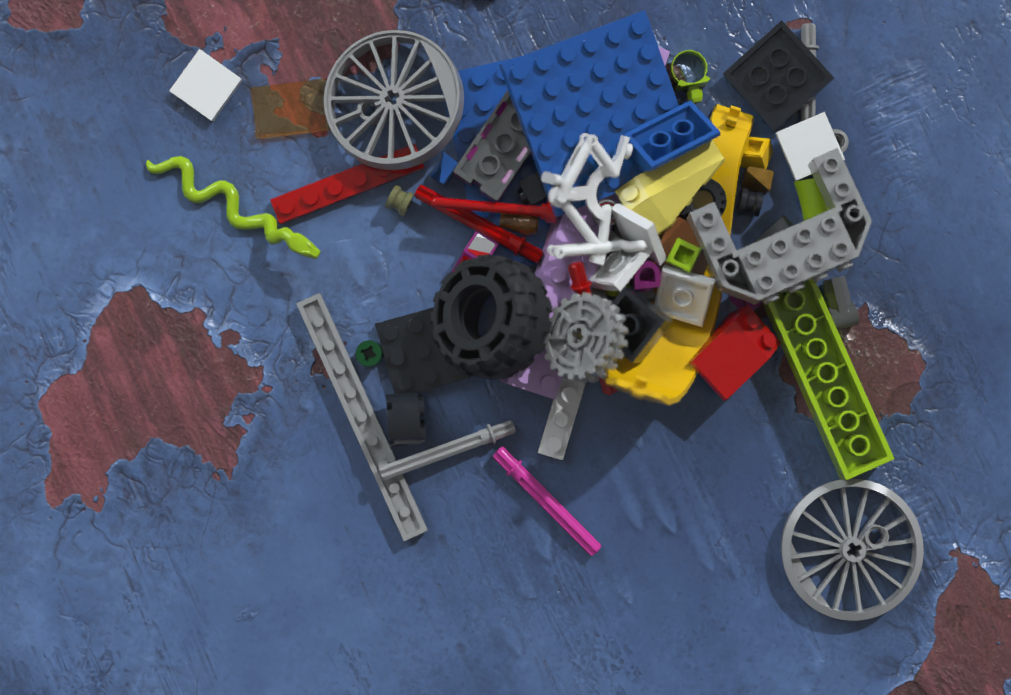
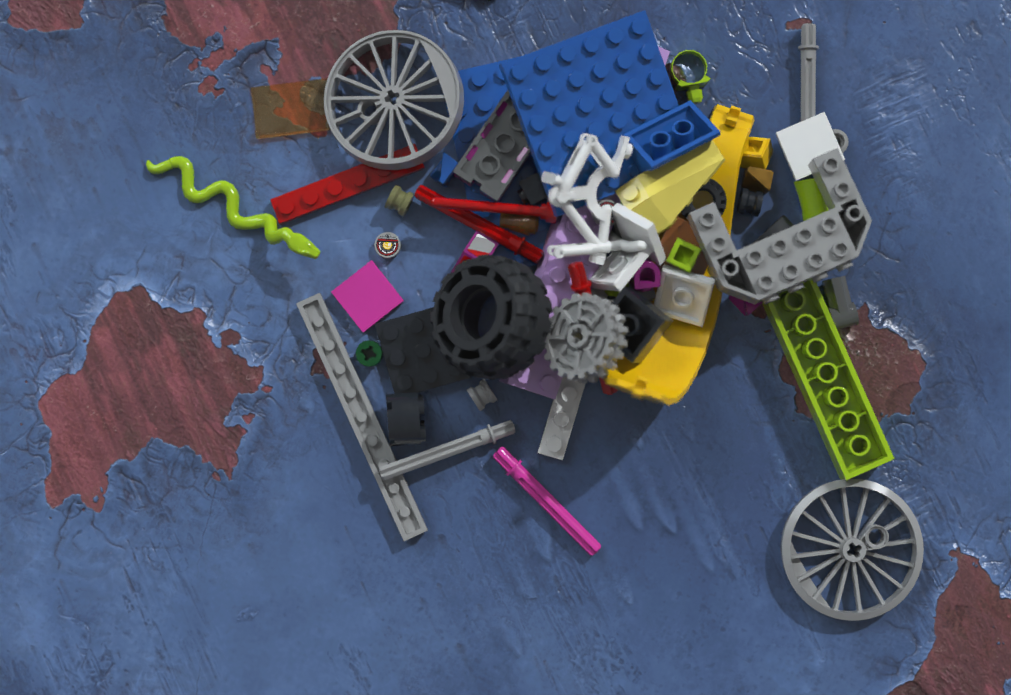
(206, 85): white tile -> none
(367, 296): none -> dark pink tile
(387, 245): none -> tile
(481, 394): none -> light grey wheel
(735, 351): red slope -> none
(778, 76): black plate -> none

